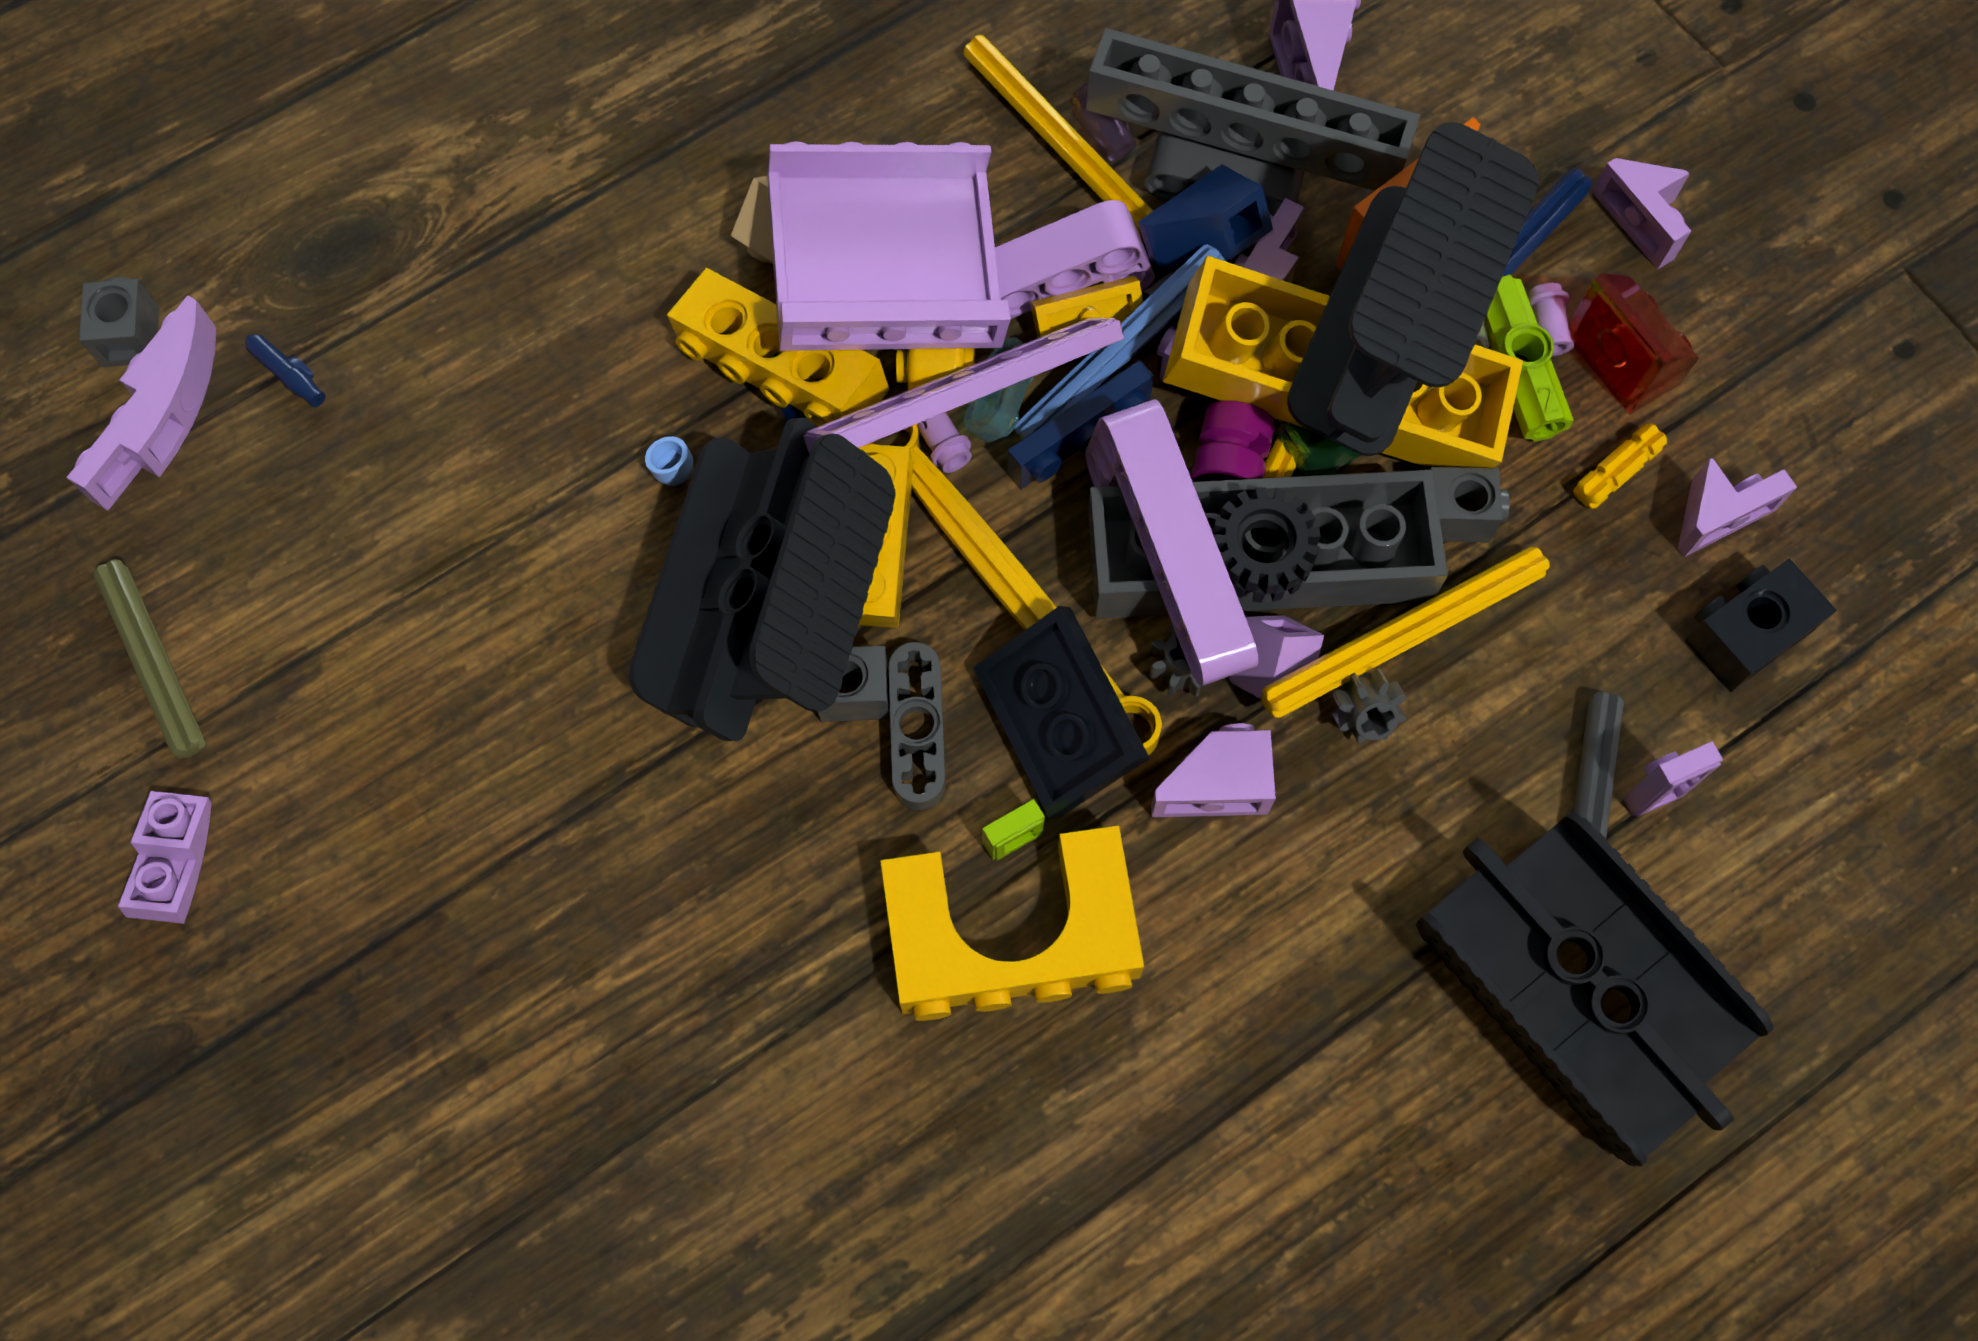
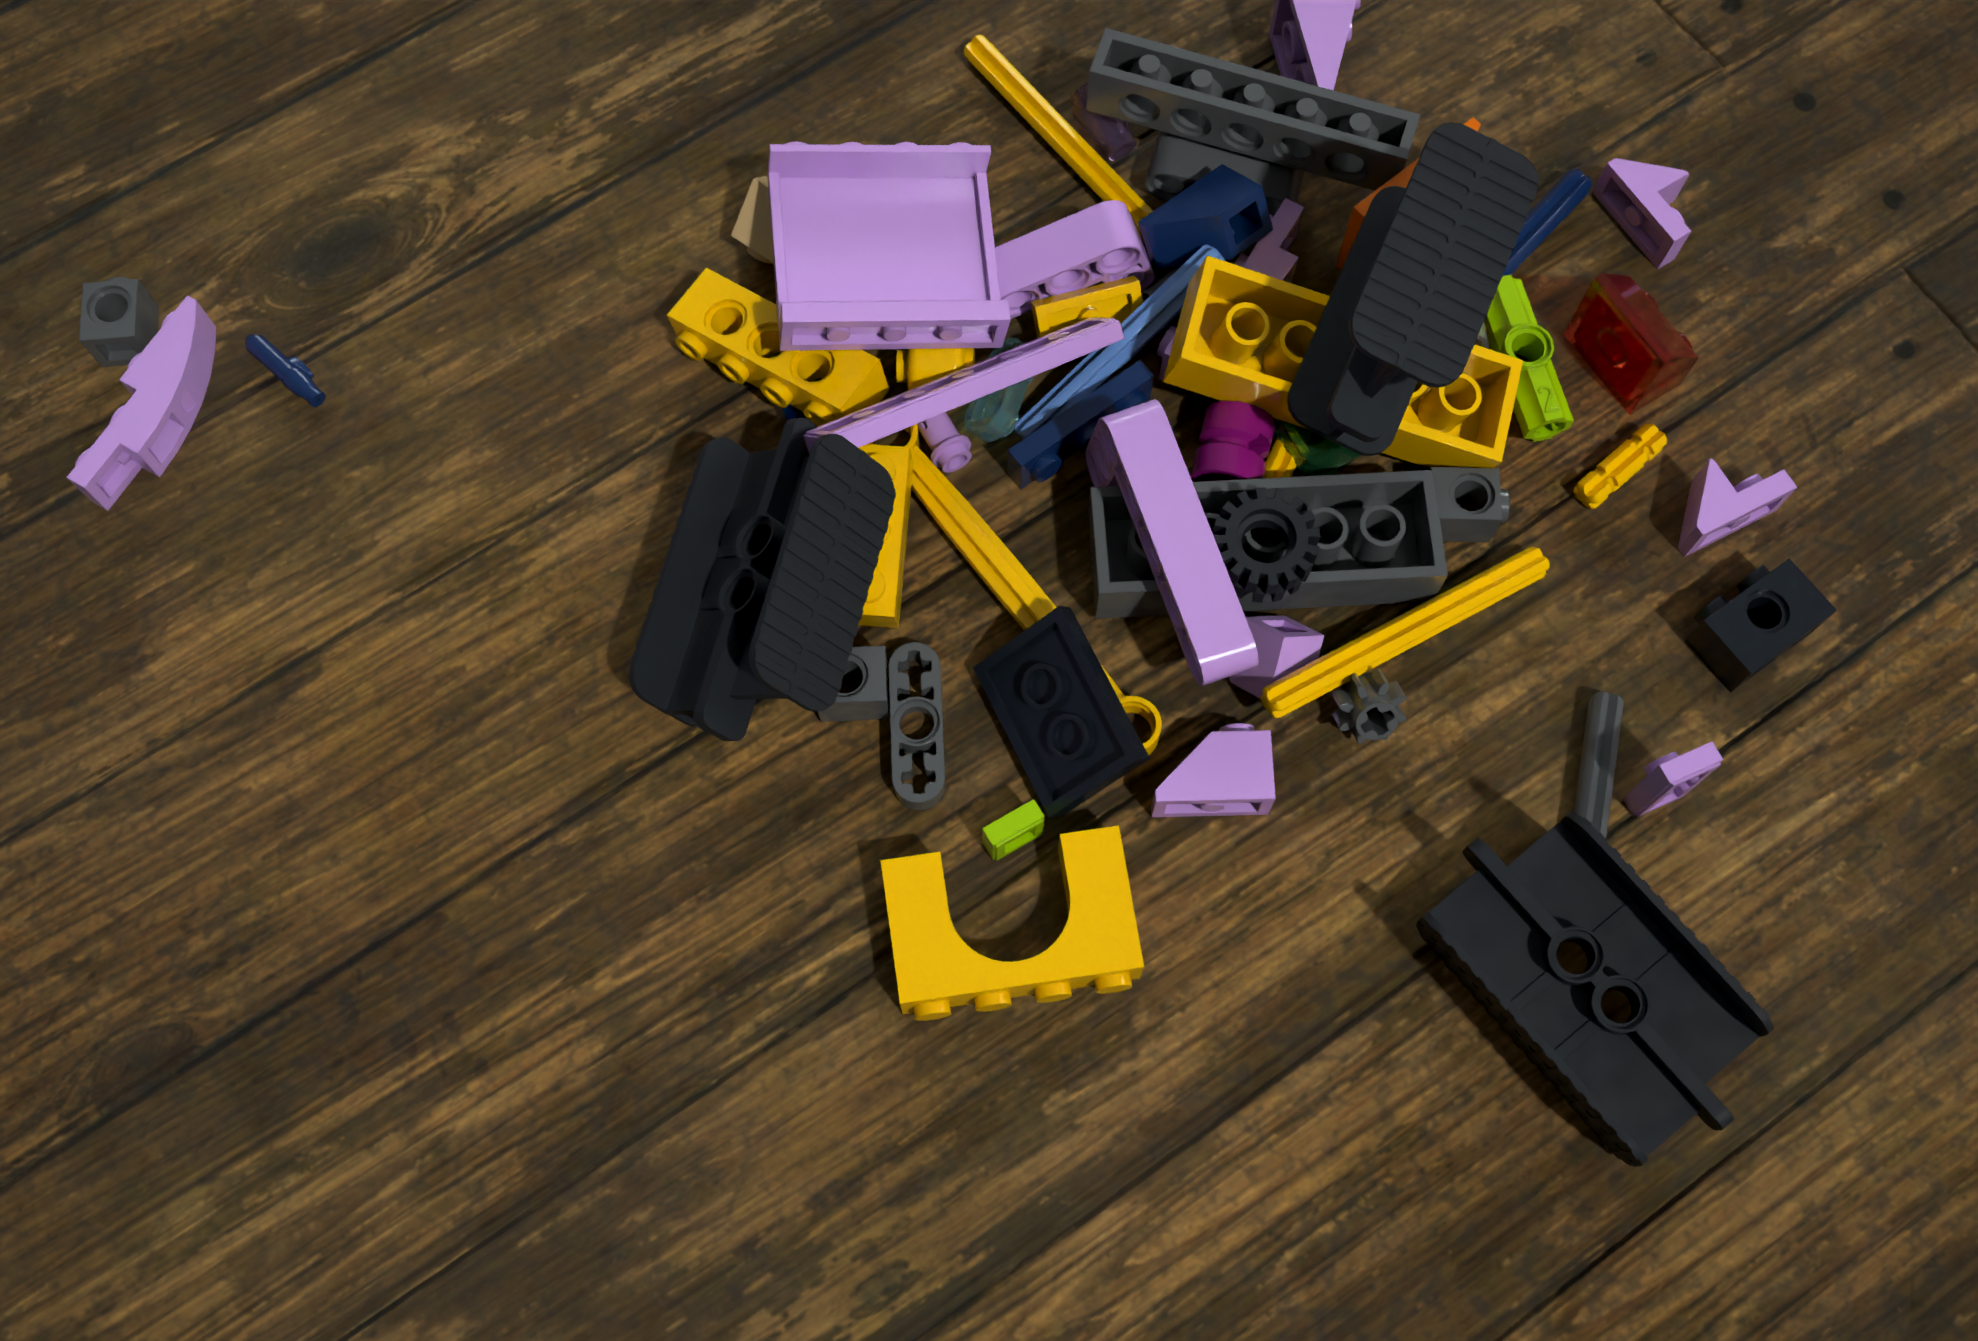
(149, 659): olive axle -> none
(169, 857): lavender slope -> none
(669, 461): light blue hinge -> none
(1173, 672): dark grey gear -> none
(1549, 309): lavender pin -> none

